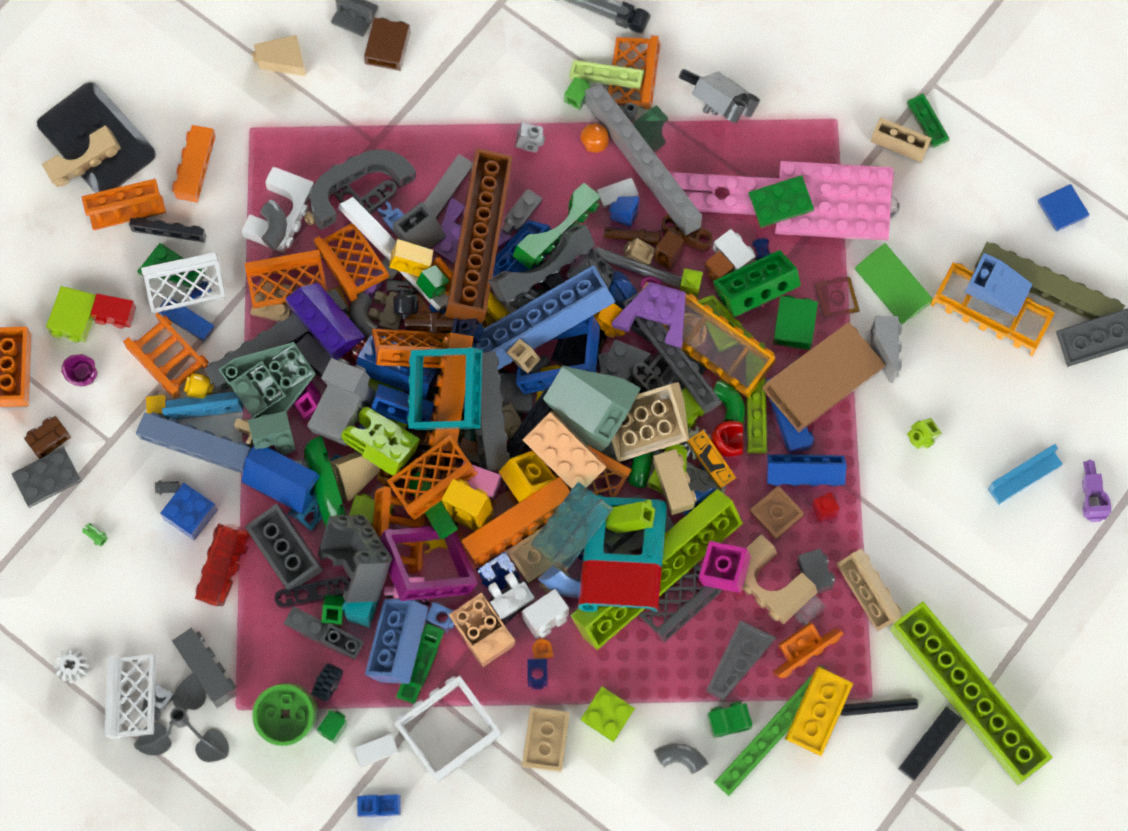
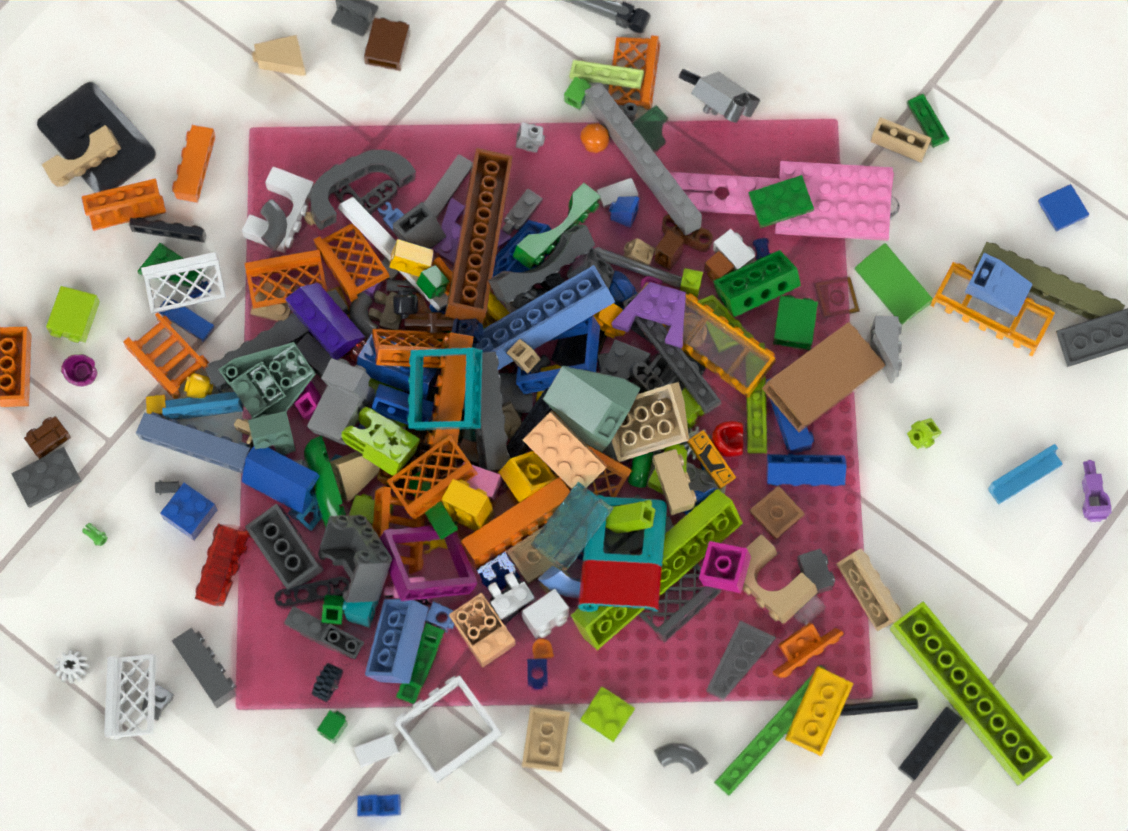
(113, 311): red brick -> none
(187, 696): dark grey plant -> none
(269, 711): bright green brick -> none
(648, 237): reddish brown pin -> none
(729, 720): green brick -> none
(732, 400): green cylinder -> none
(825, 507): red brick -> none

